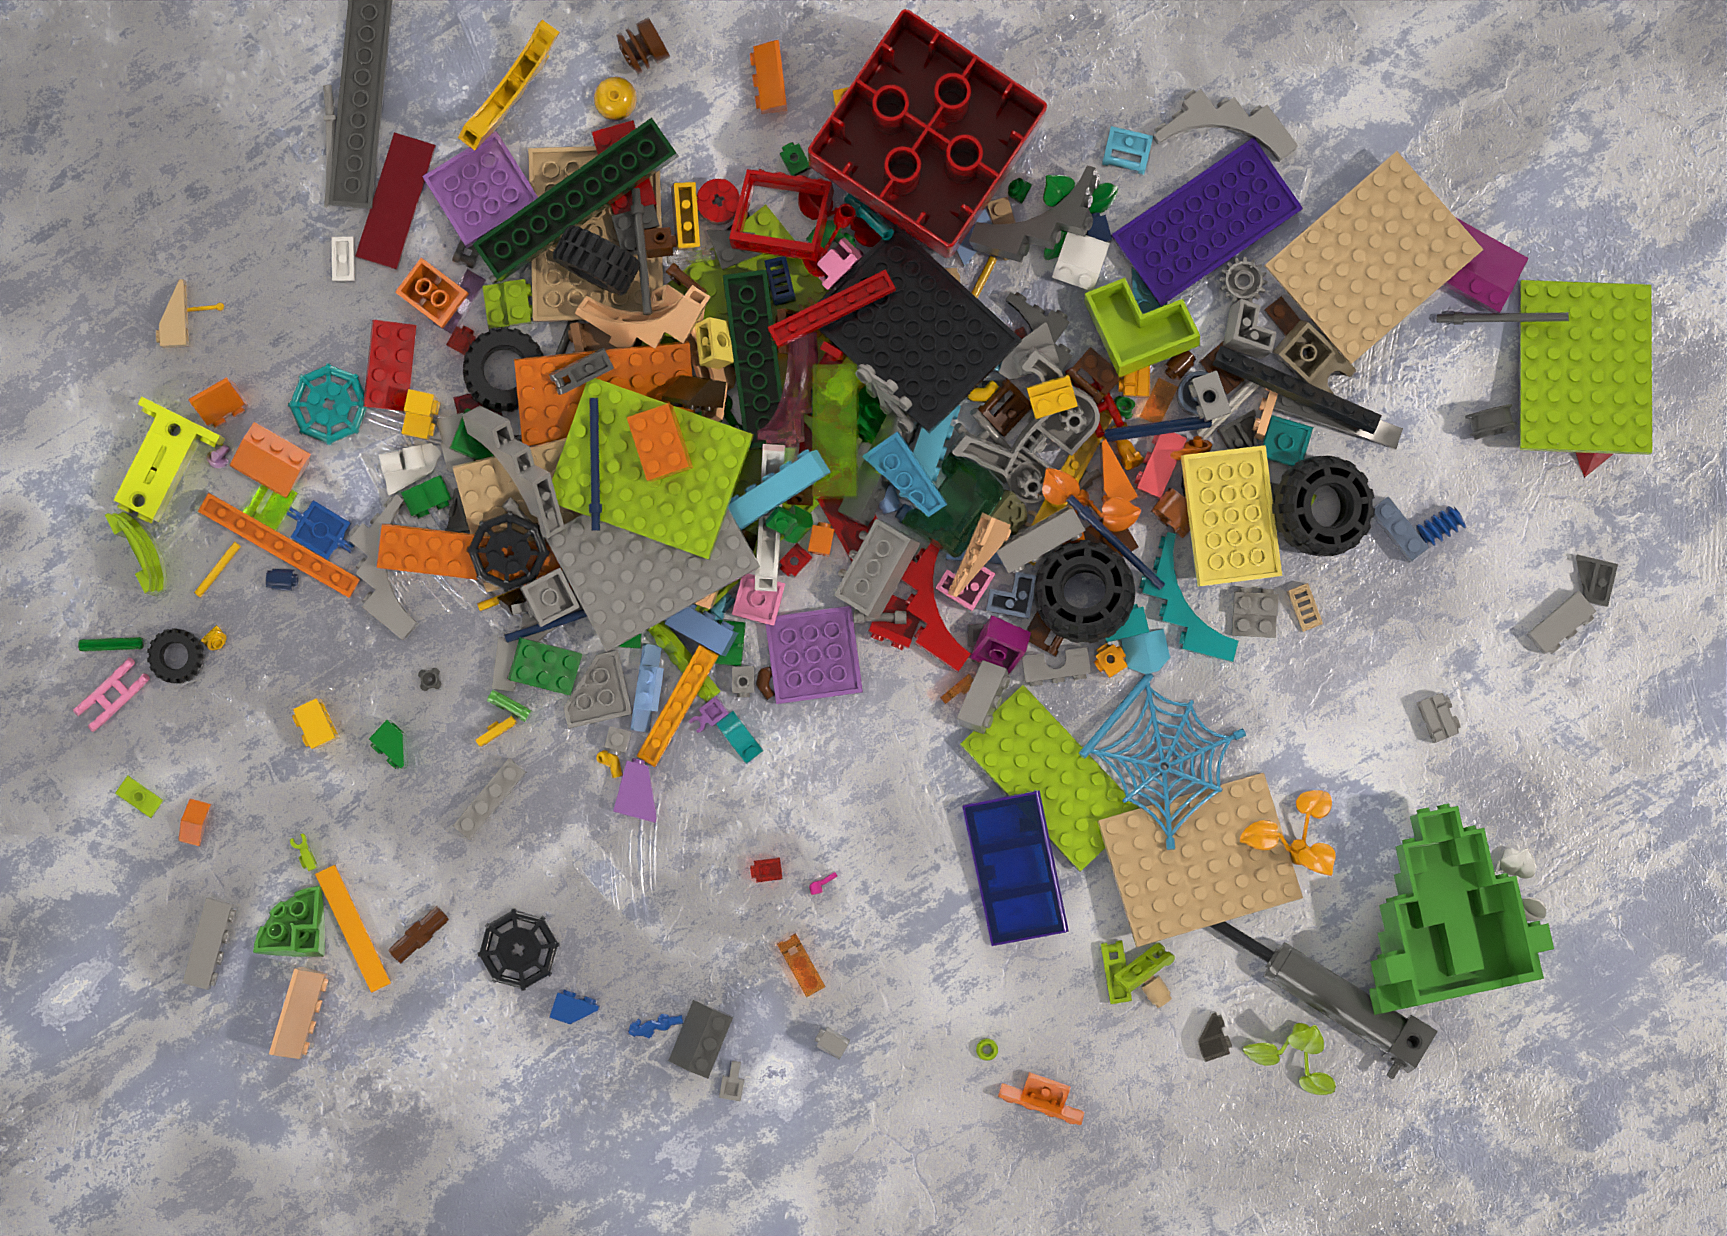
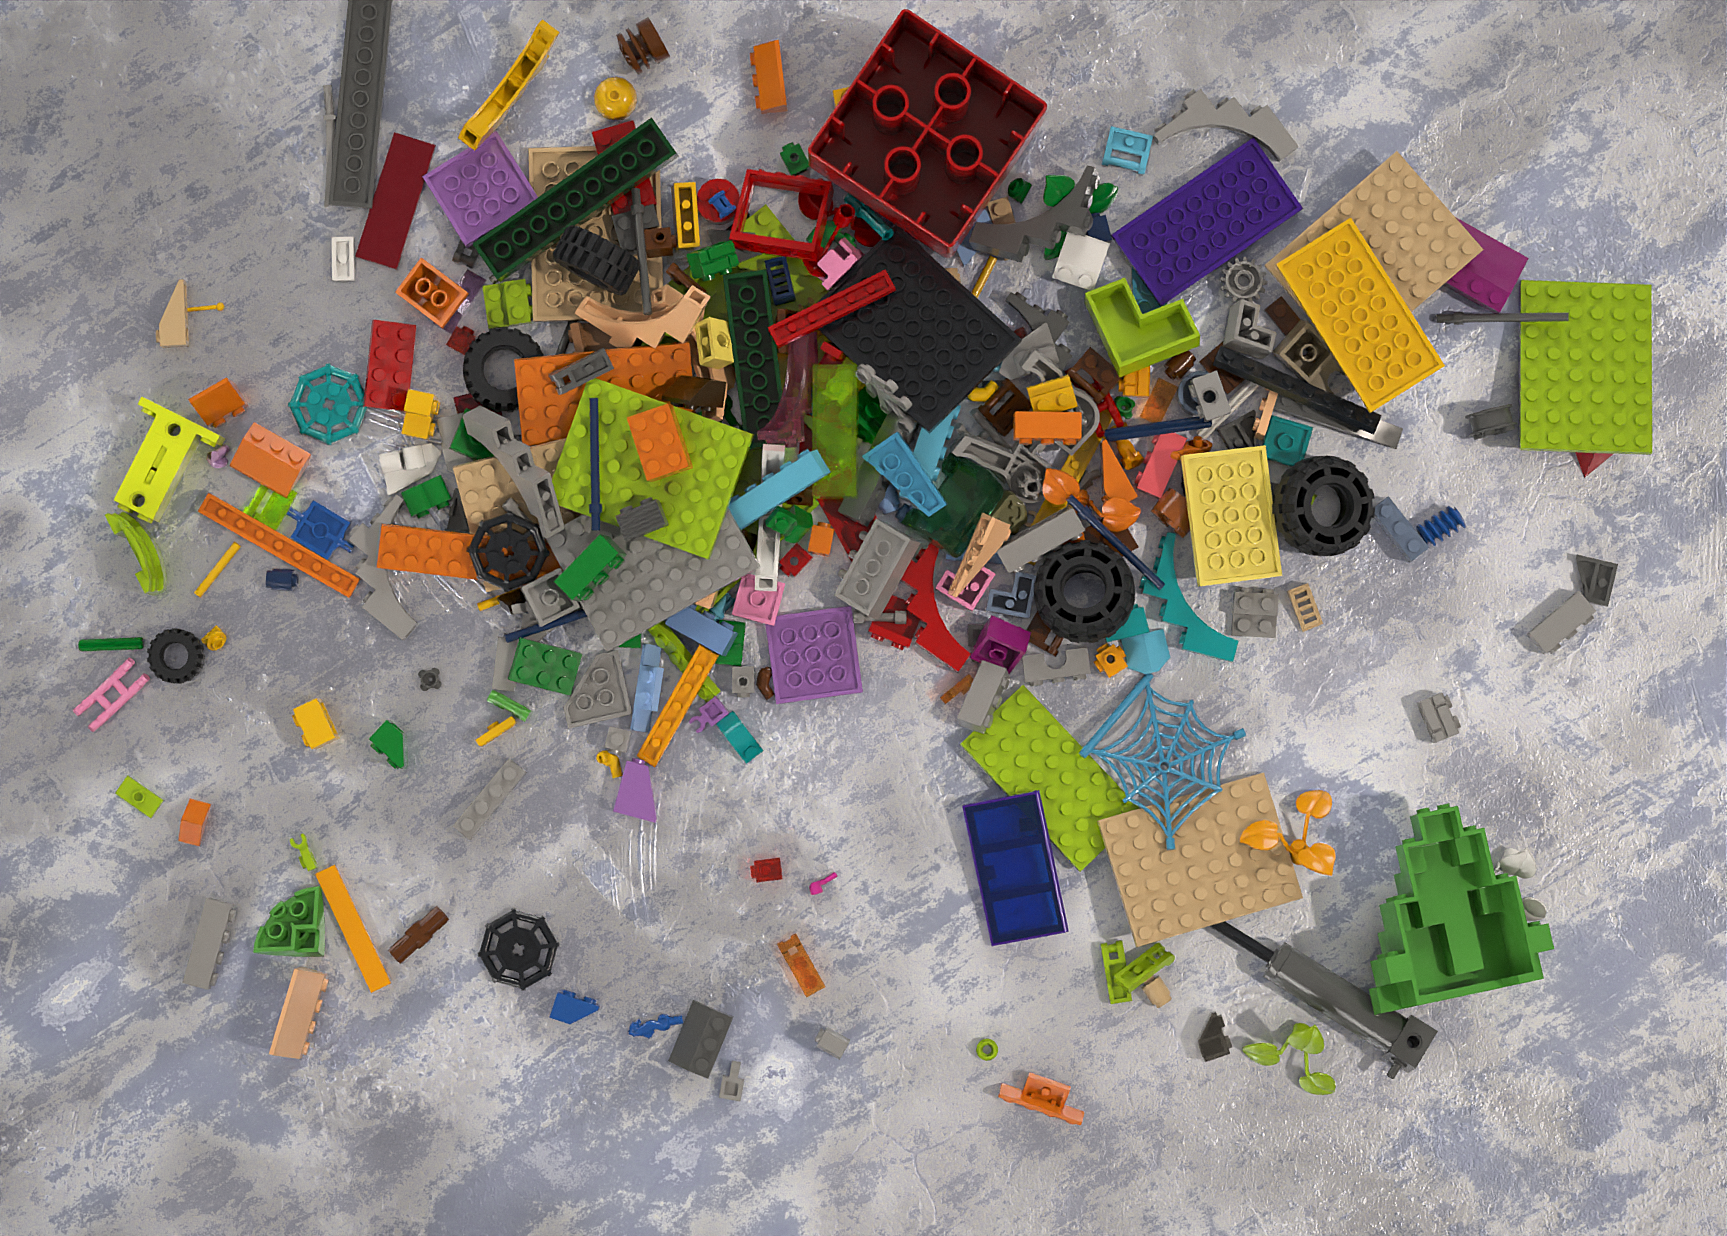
(591, 568): none -> green brick
(642, 519): none -> dark grey brick
(713, 259): none -> green brick
(722, 204): none -> blue bush
(1047, 427): none -> orange brick
(1360, 315): none -> yellow plate

